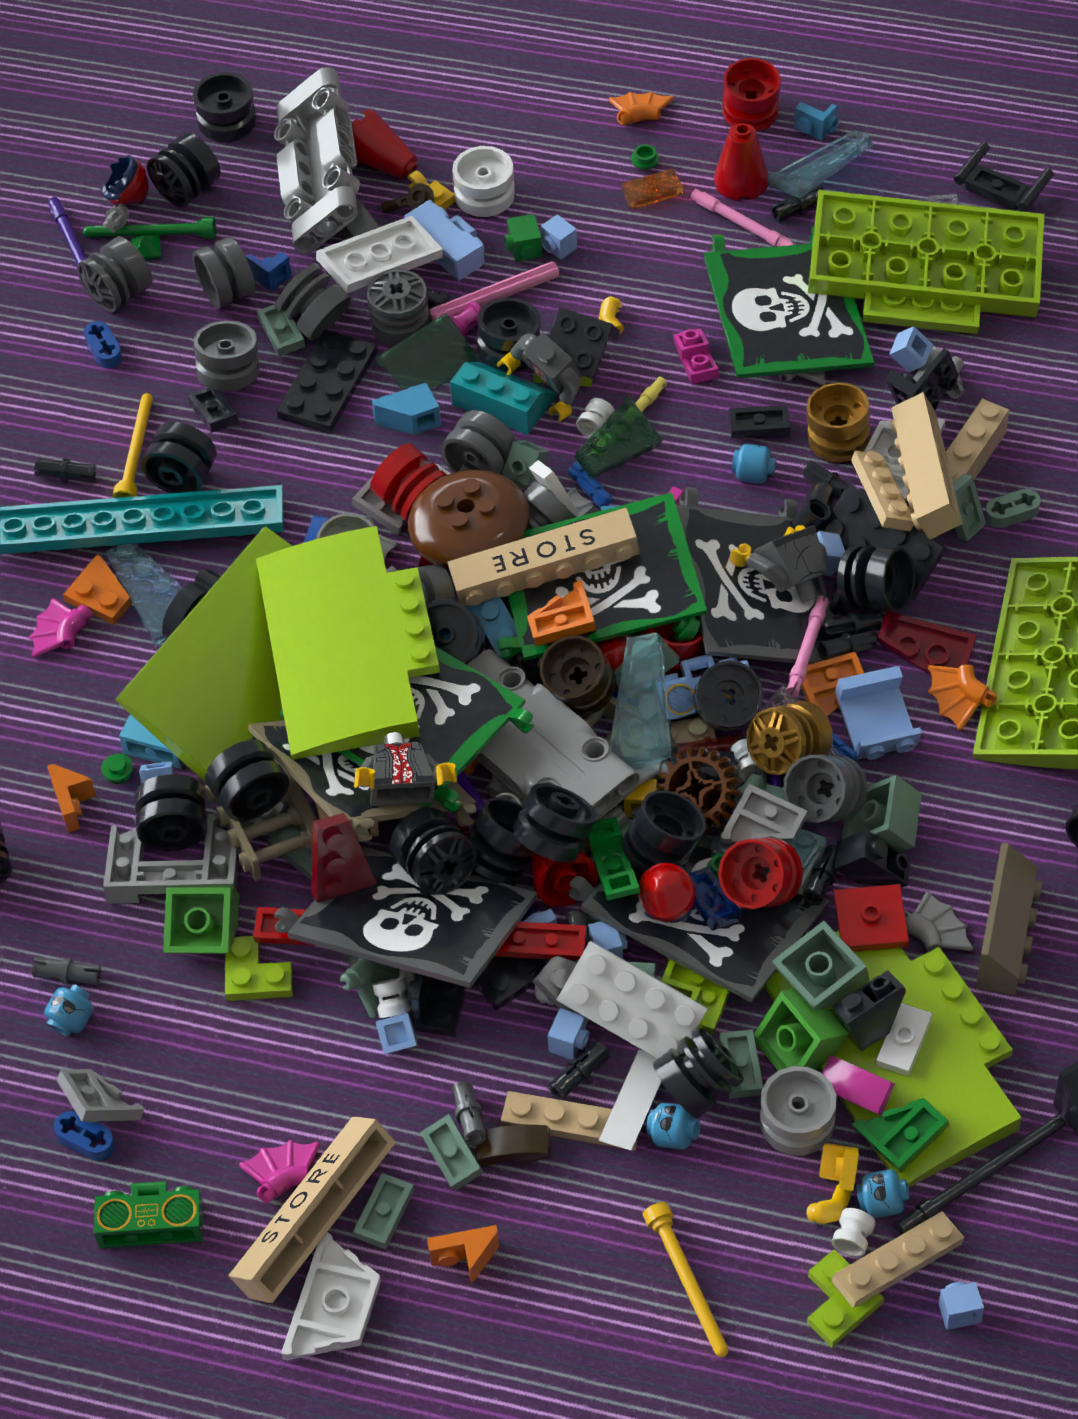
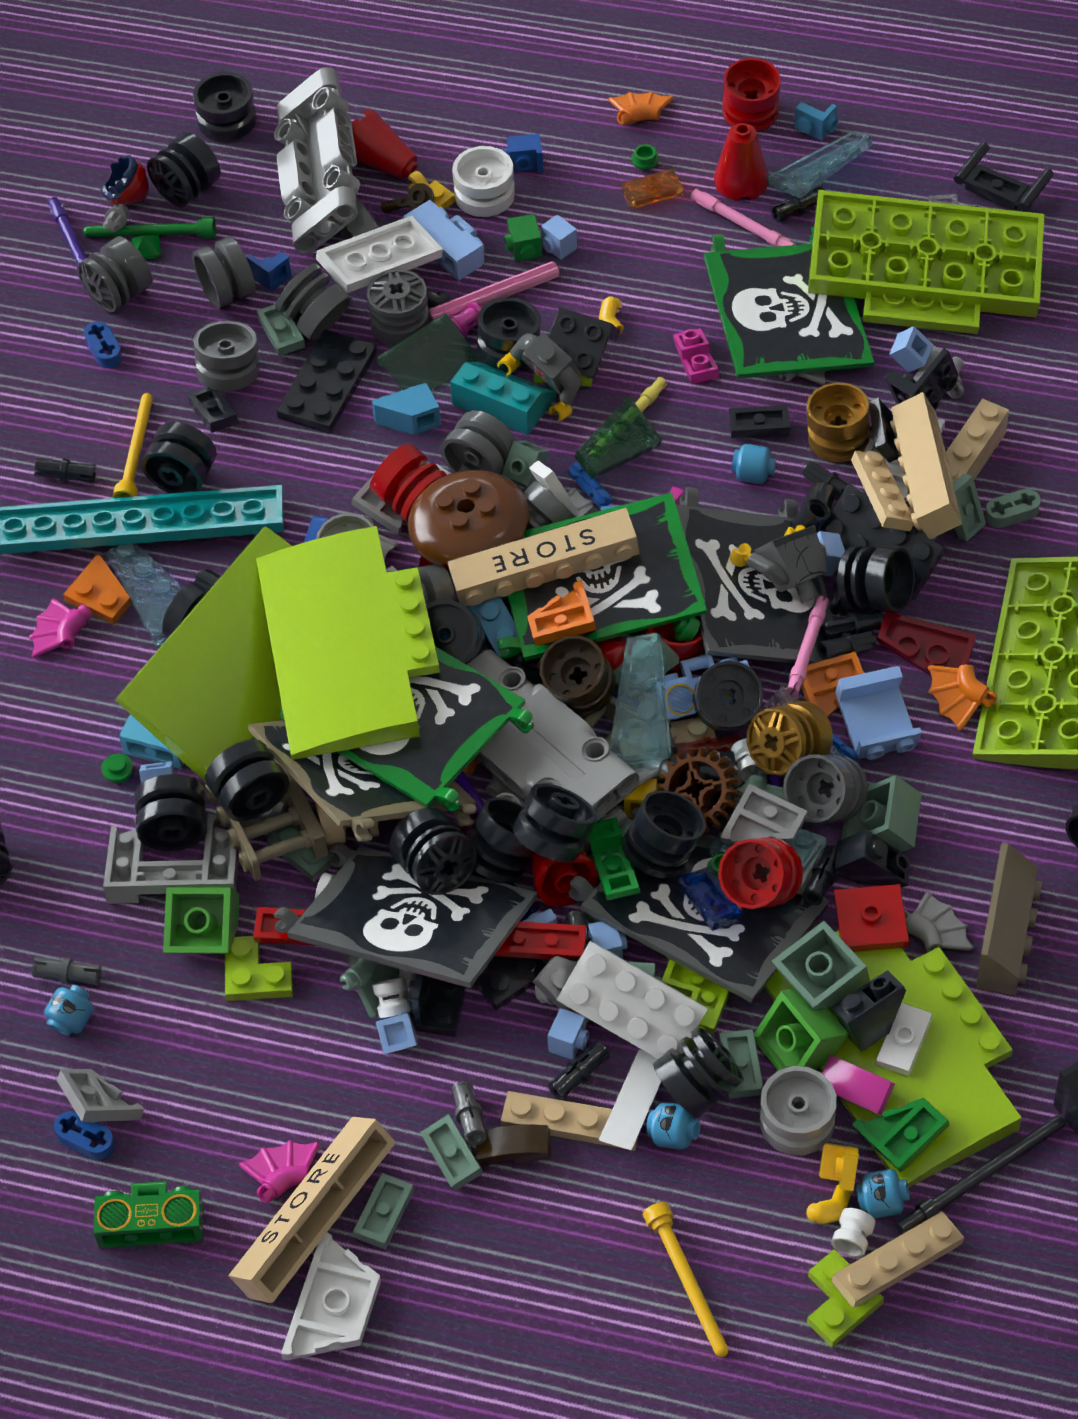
(70, 790): orange slope -> none
(337, 859): dark red wing -> none
(402, 773): torso -> none
(472, 1245): orange slope -> none
(525, 152): none -> blue brick
(595, 416): white wheel -> none
(667, 893): red hair -> none
(882, 431): none -> black plate
(960, 1305): light blue plate -> none

